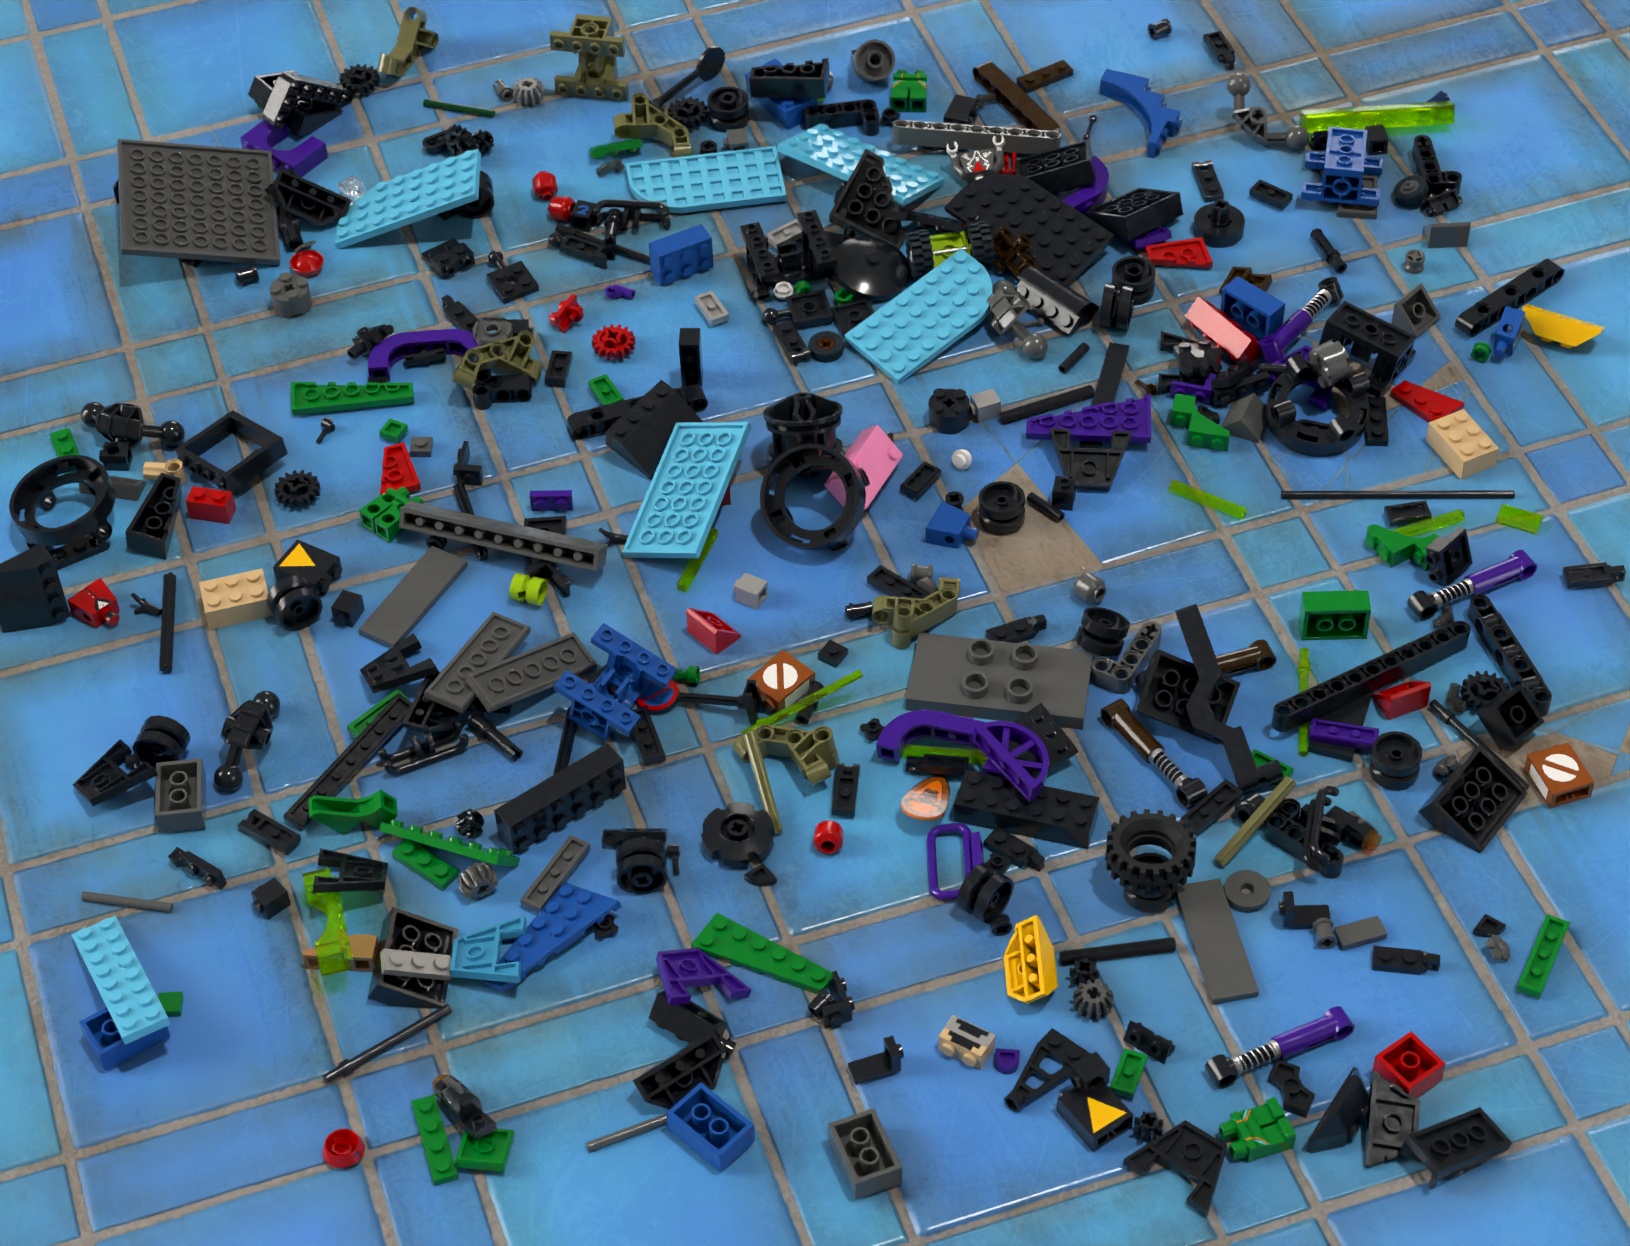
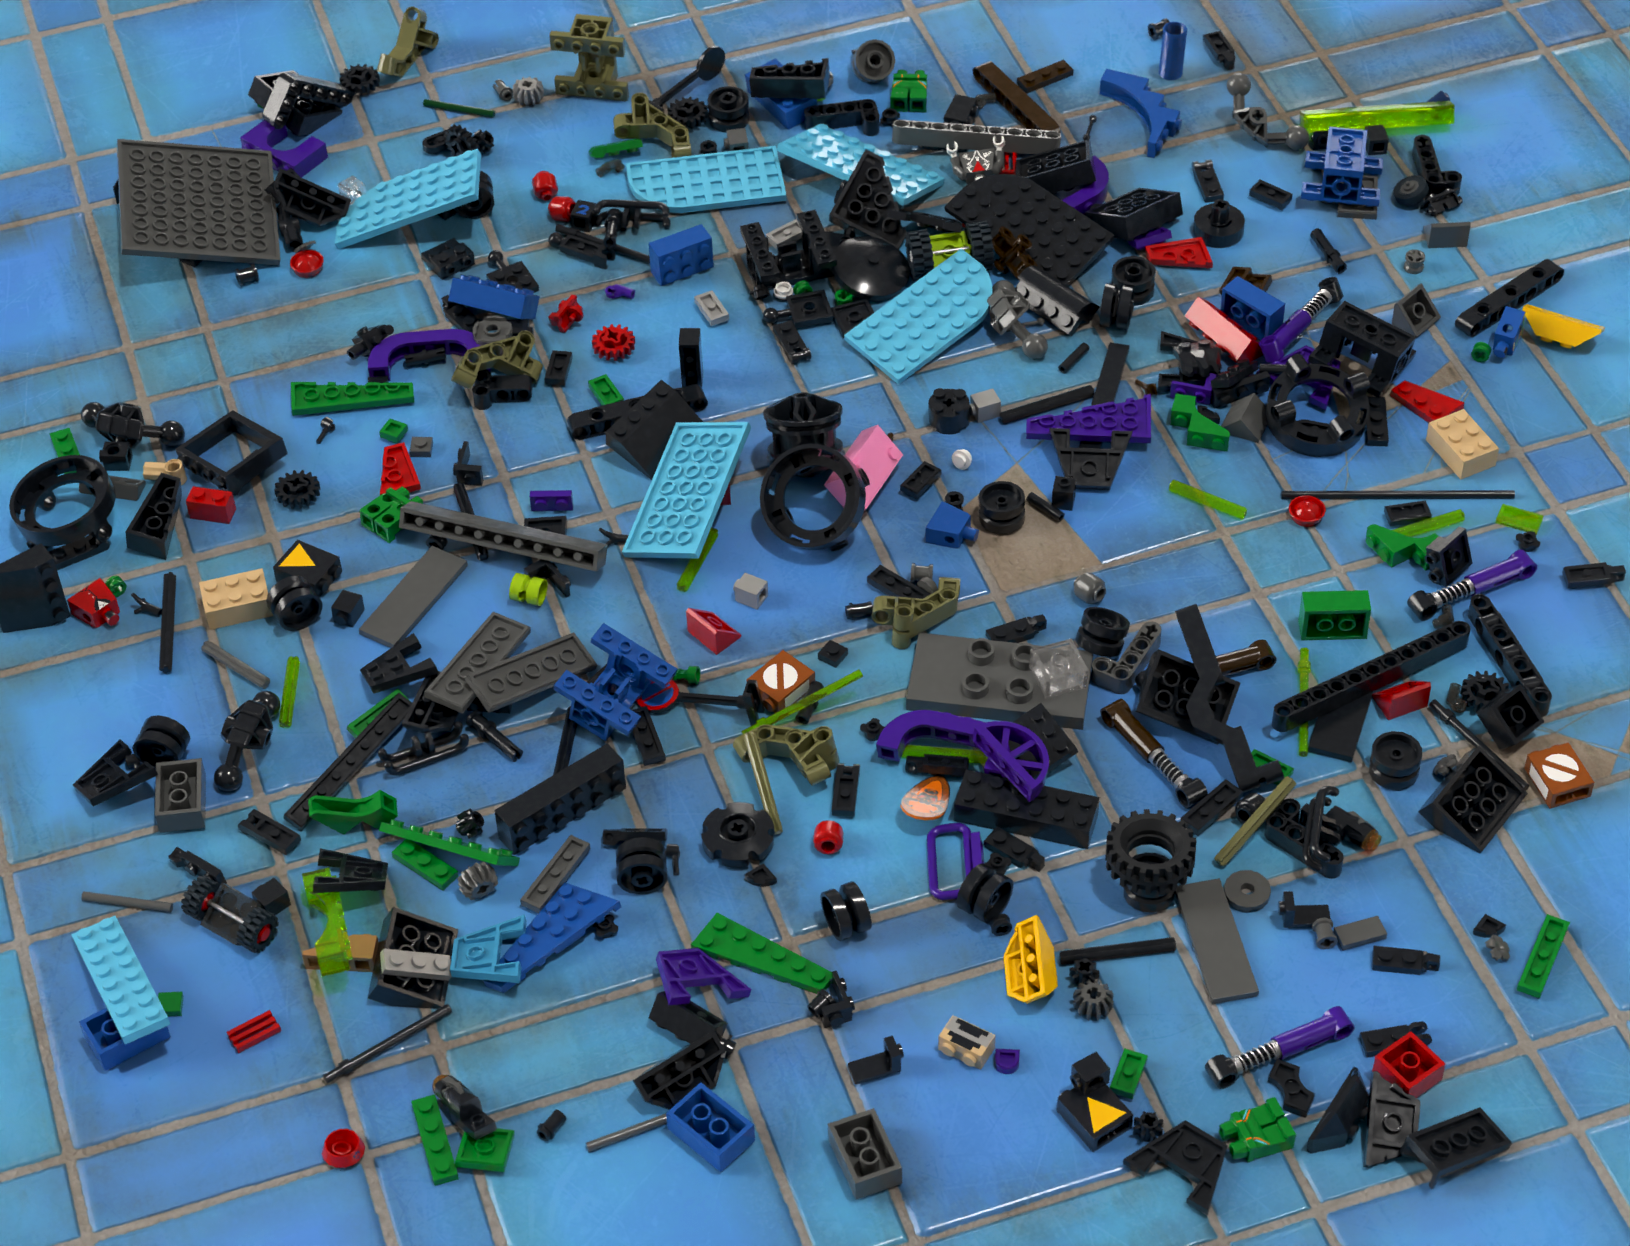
(119, 583): none -> green bush
(230, 914): none -> plate
(235, 664): none -> dark grey axle
(252, 1028): none -> red tile
(289, 692): none -> clear neon green axle
(290, 295): dark grey brick -> none
(494, 297): none -> blue brick
(551, 1125): none -> black pin
(826, 346): black bush -> none
(846, 910): none -> black wheel
(1058, 668): none -> clear brick
(1059, 1049): black plate -> none
(1148, 1042): black hinge -> none
(1172, 50): none -> blue piece
(1306, 510): none -> red hat
(1329, 363): dark grey brick -> none
(1342, 734): dark purple tile -> none
(1378, 1040): none -> black hinge
(1527, 541): none -> black plate

